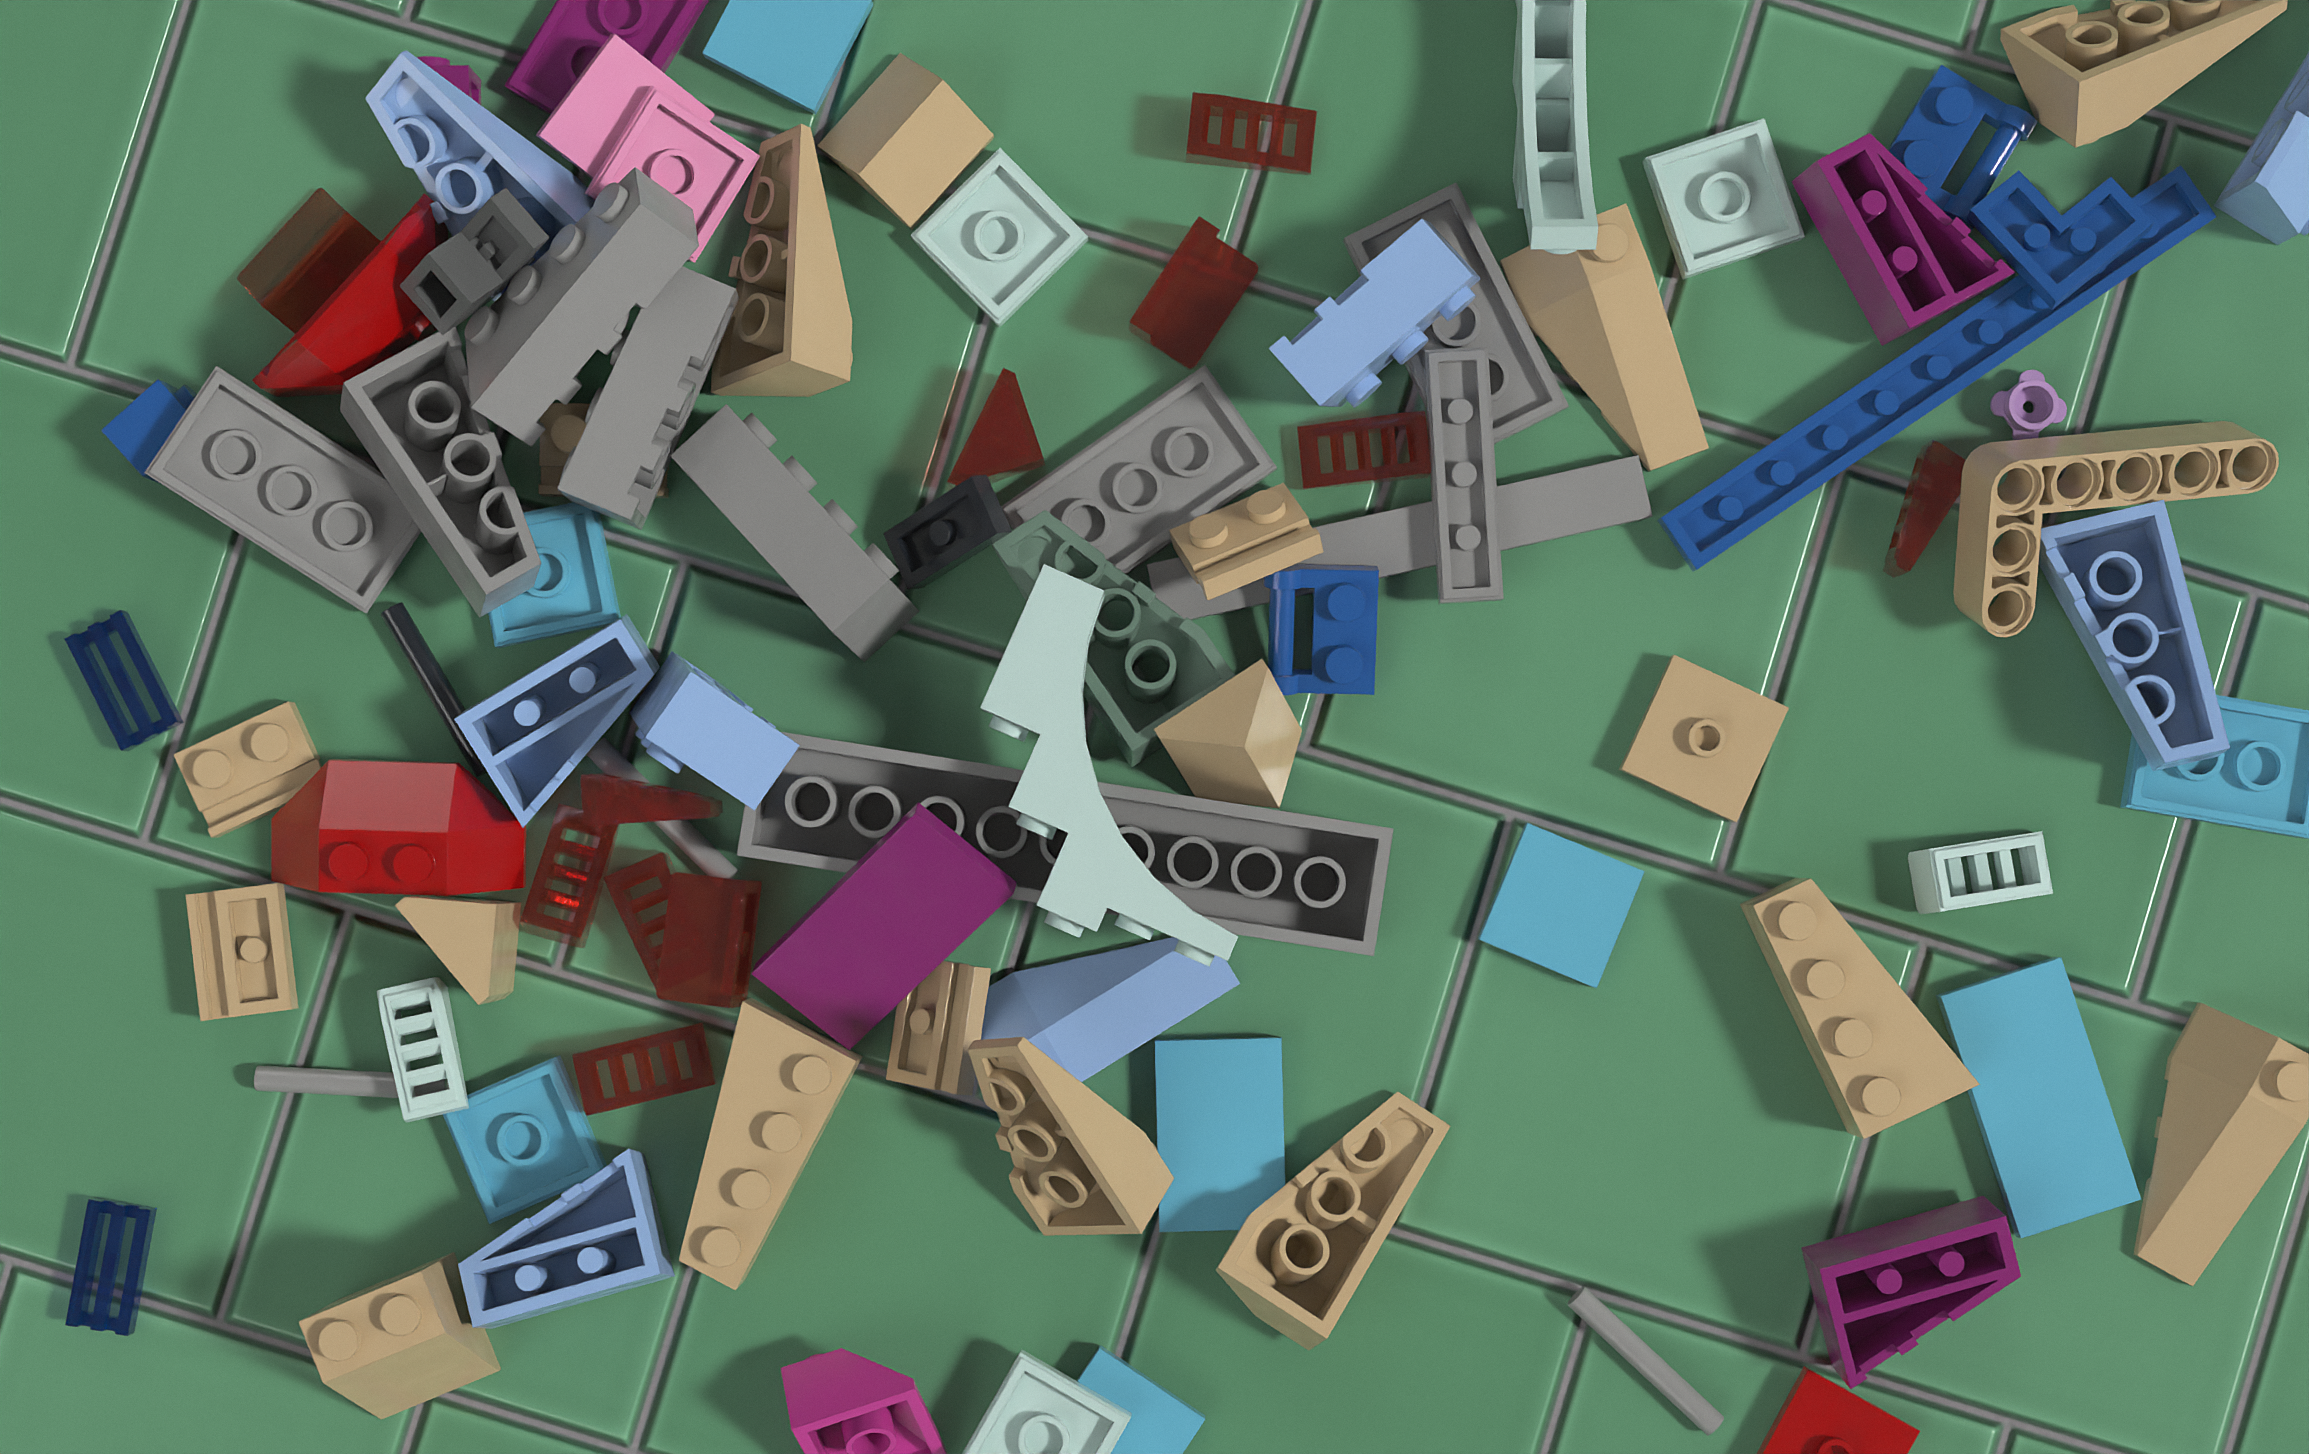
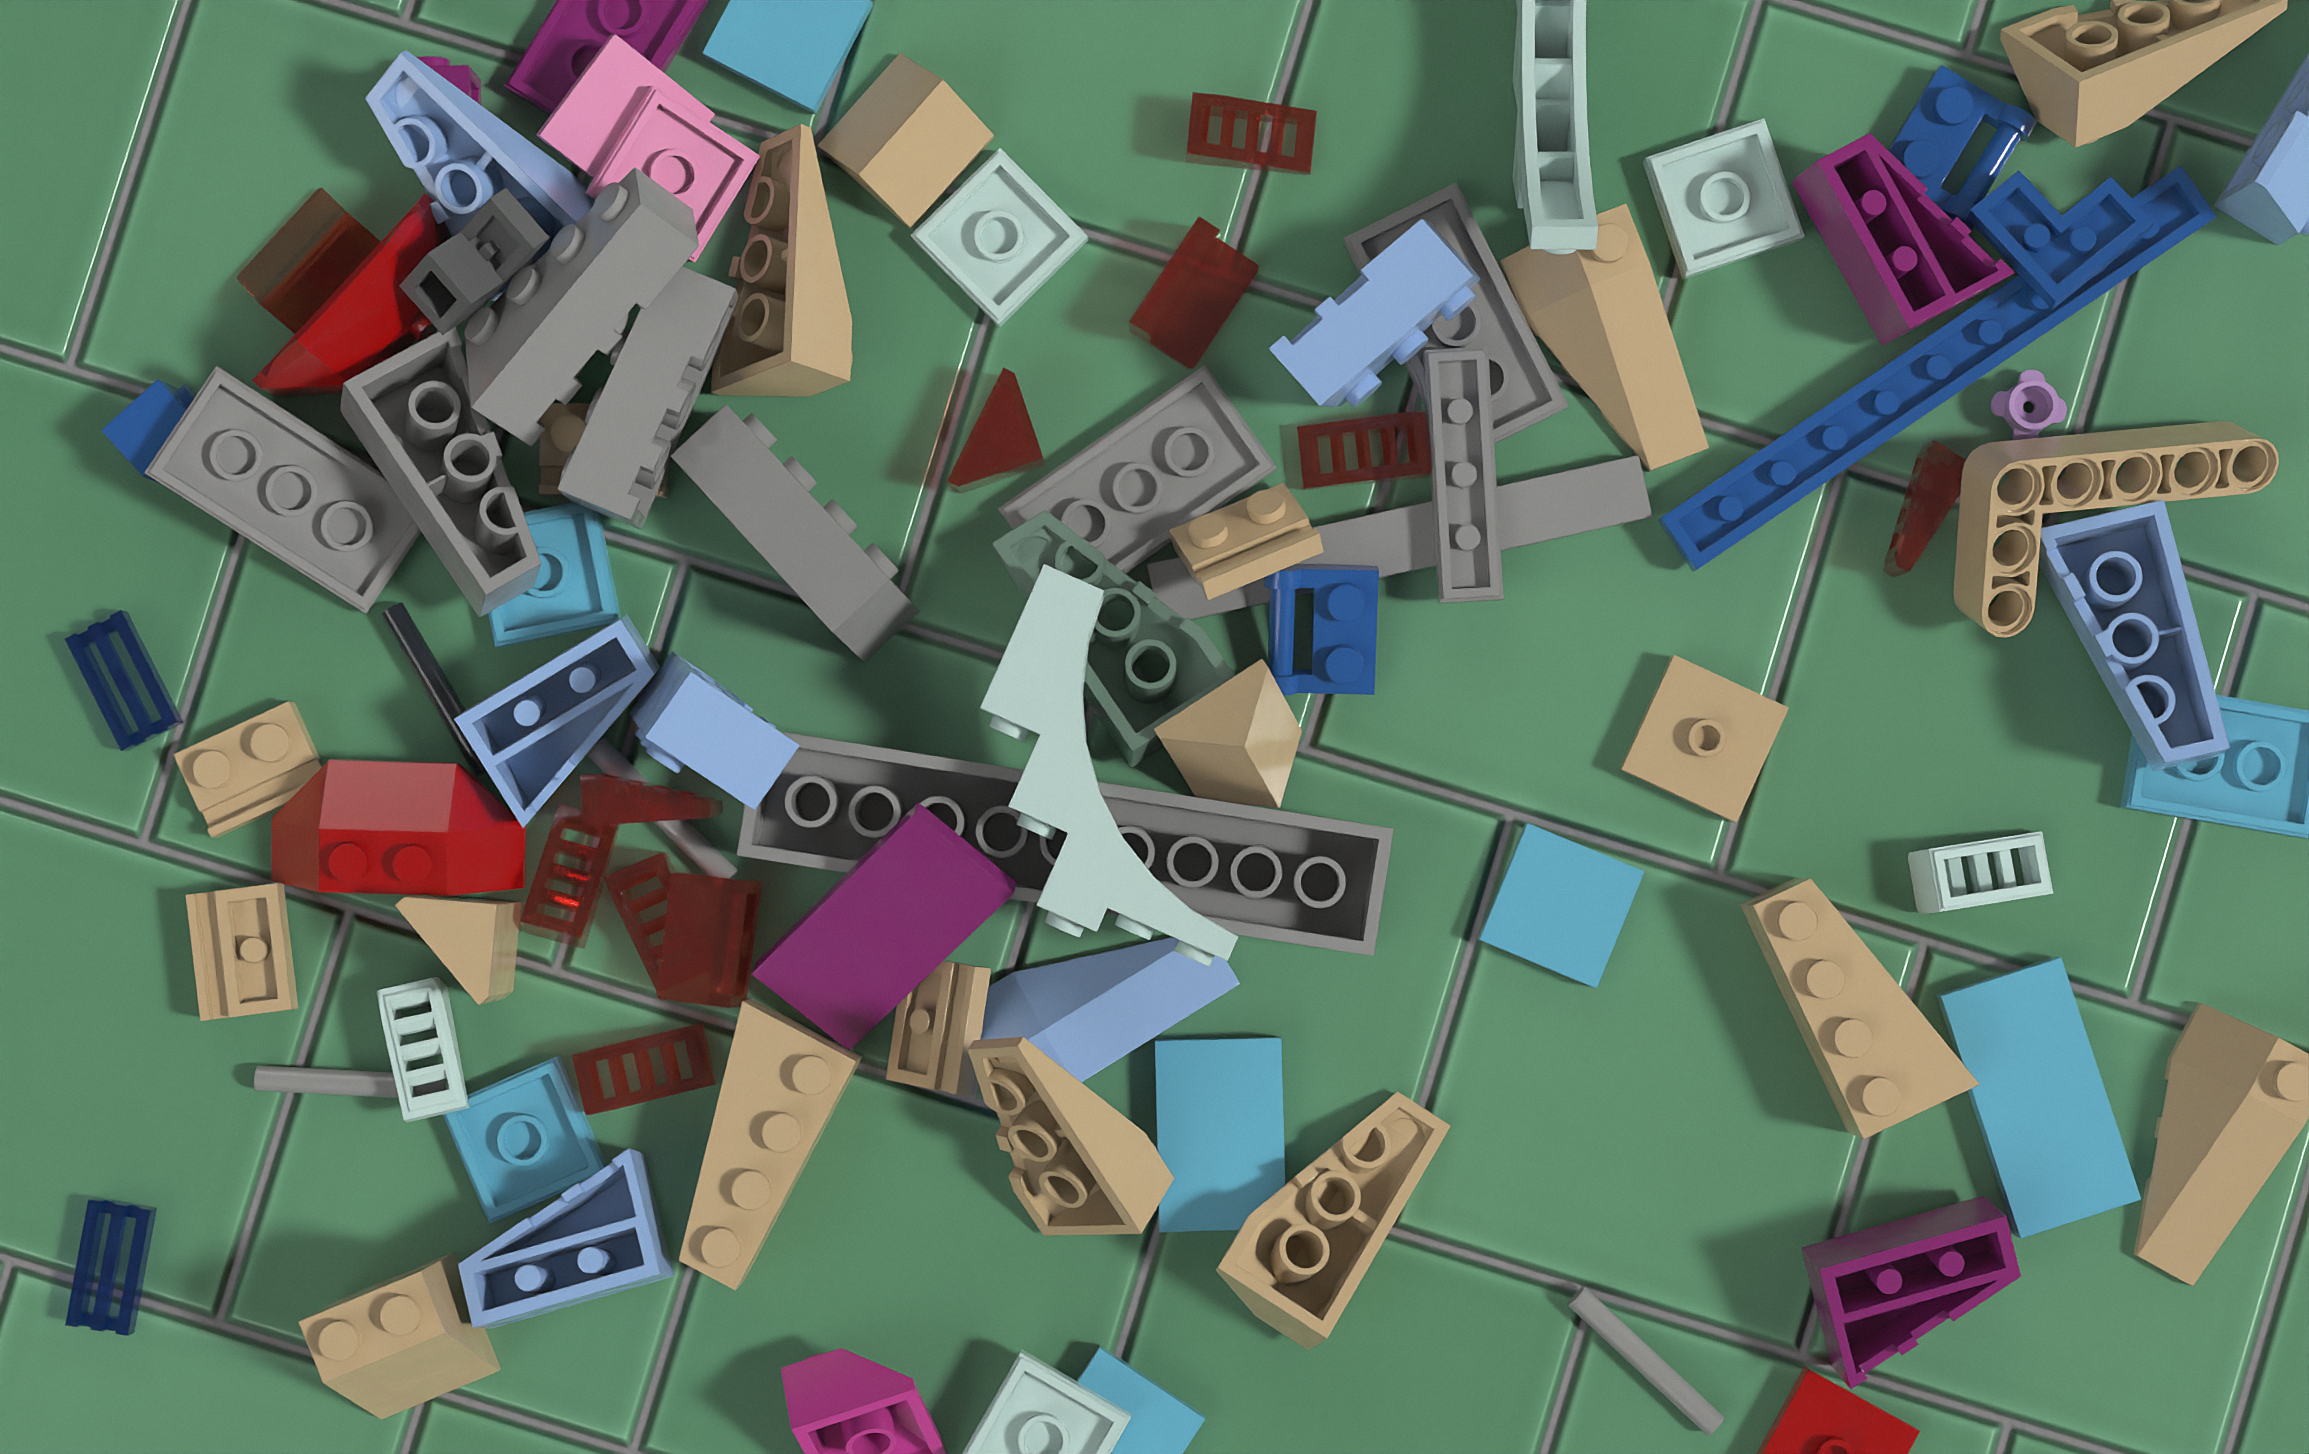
(947, 532): black plate -> none

